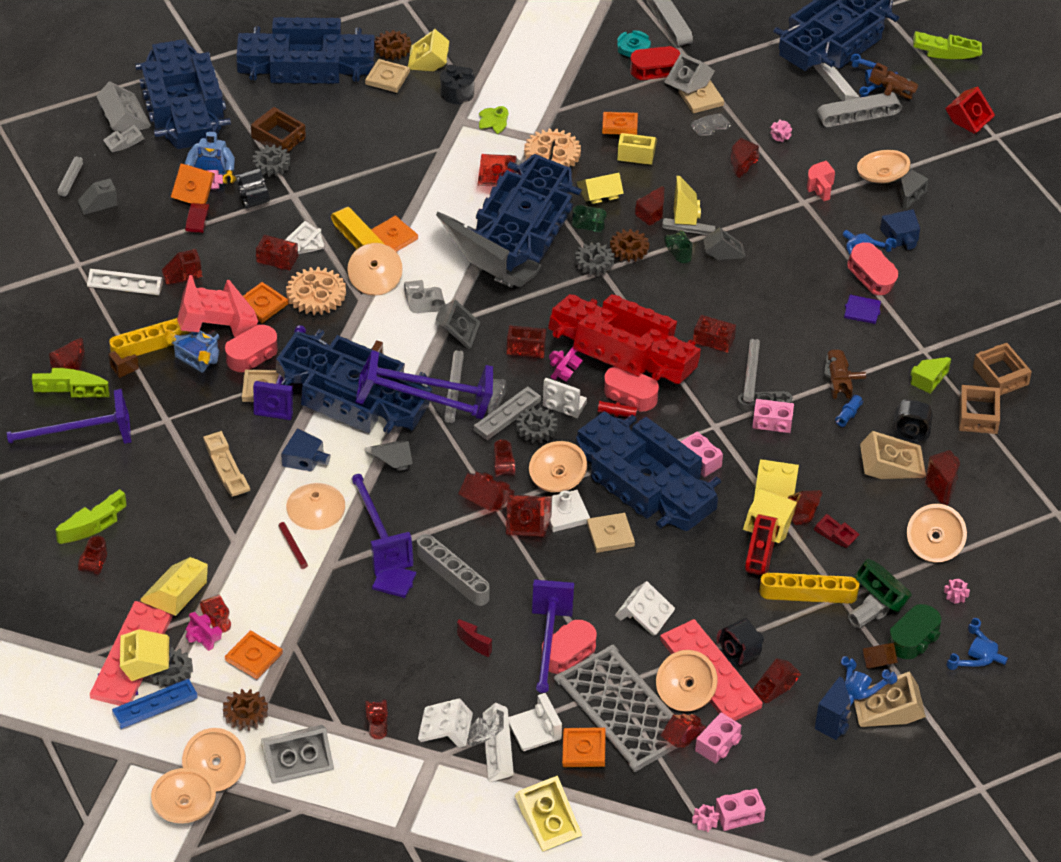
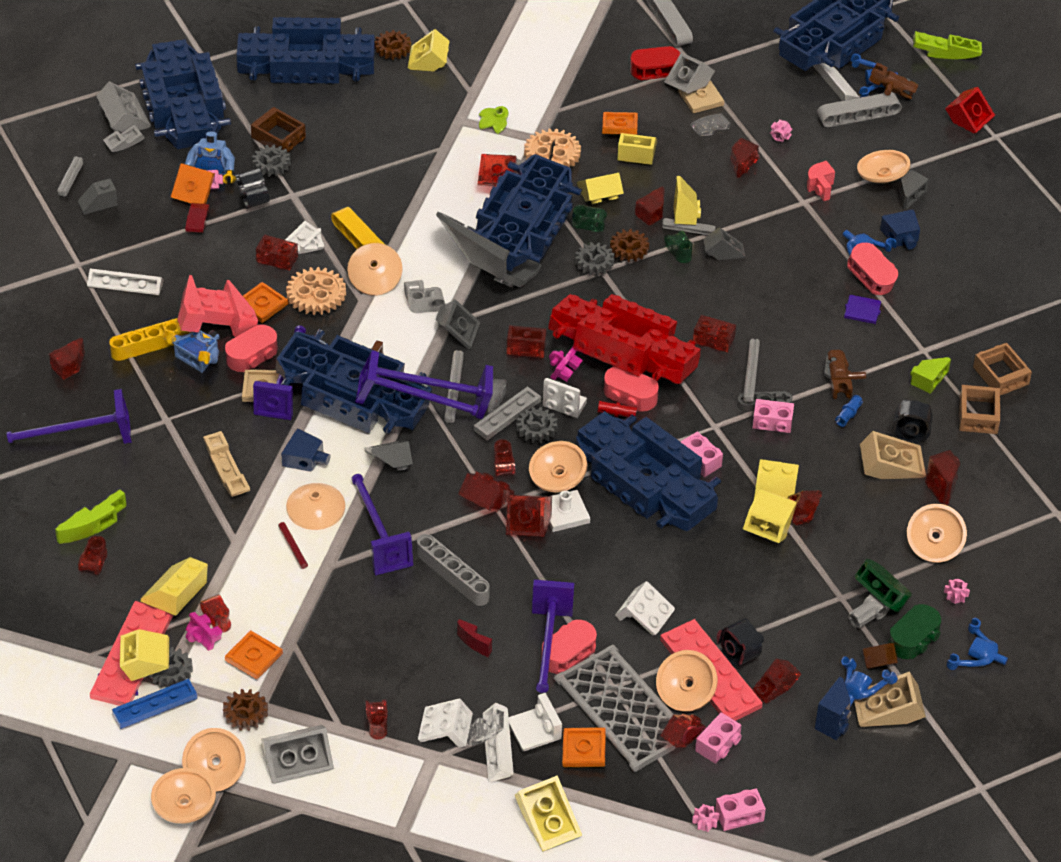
(70, 380): lime slope -> none
(123, 366): reddish brown panel -> none
(182, 266): clear red slope -> none
(387, 75): tan plate -> none
(394, 581): dark purple piece -> none
(395, 233): orange plate -> none
(457, 84): black brick -> none
(610, 532): tan plate -> none
(626, 41): teal plate -> none
(761, 544): red brick -> none
(809, 588): yellow beam -> none
(833, 531): dark red slope -> none

